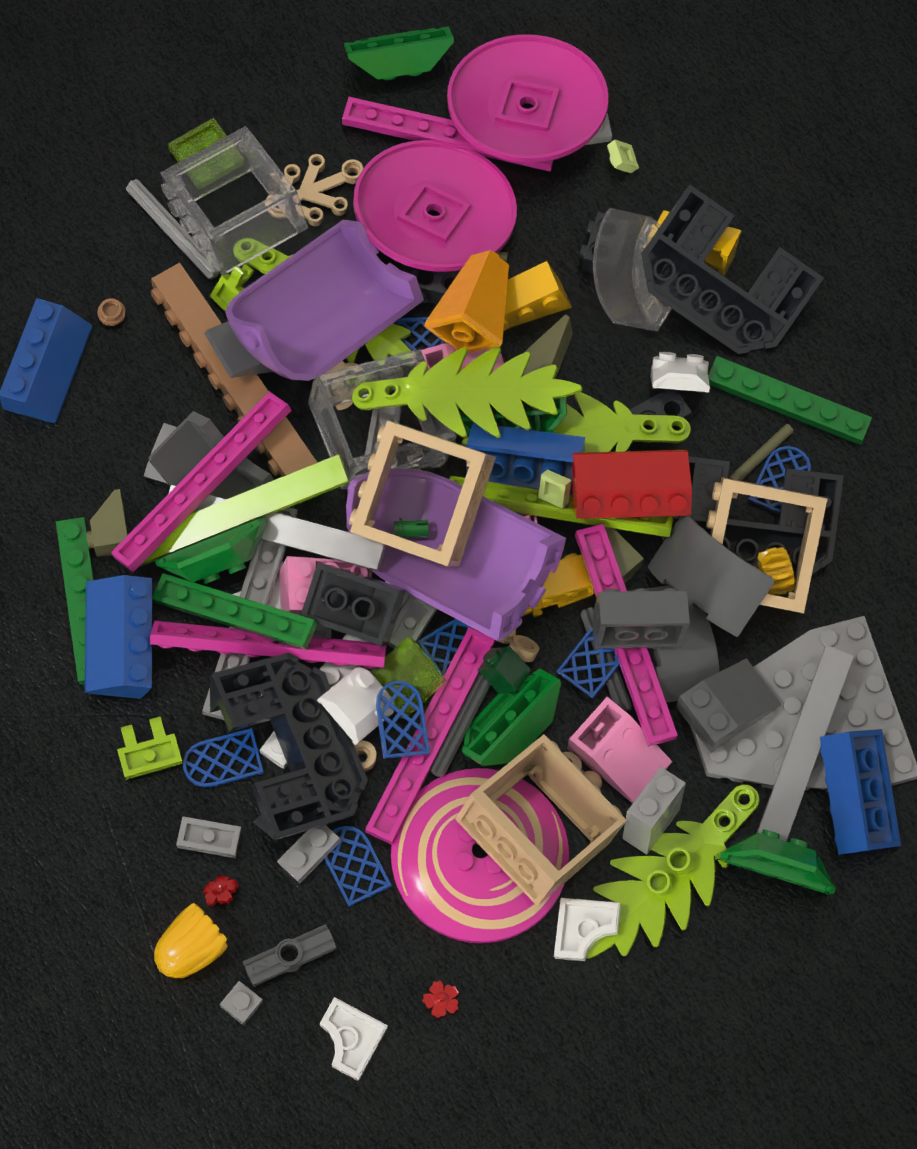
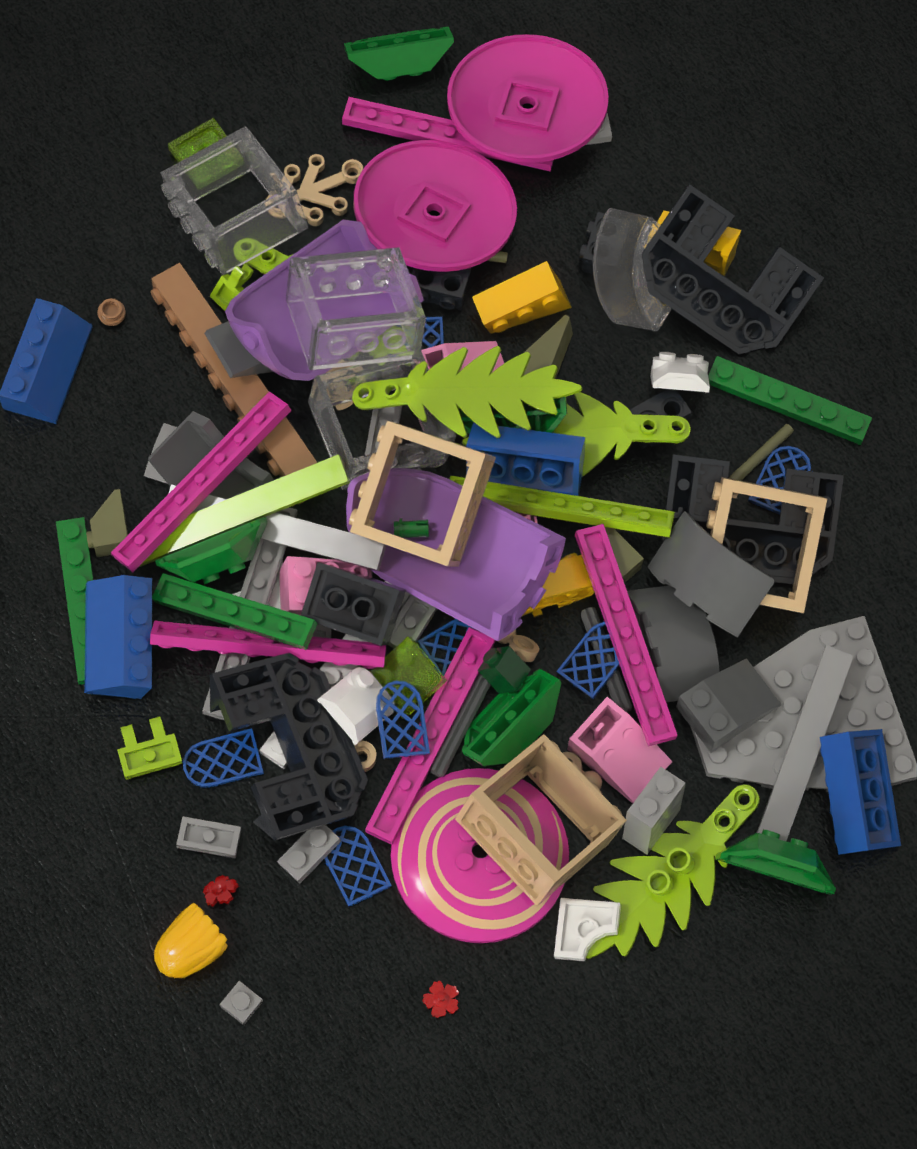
(170, 227): light grey axle -> none
(270, 963): dark grey piece -> none
(353, 1035): white tile -> none
(360, 338): none -> clear window
(473, 305): light orange slope -> none
(554, 488): yellowish green plate -> none
(622, 156): yellowish green plate -> none
(631, 484): red slope -> none
(640, 618): dark grey brick -> none
(777, 565): yellow gear -> none

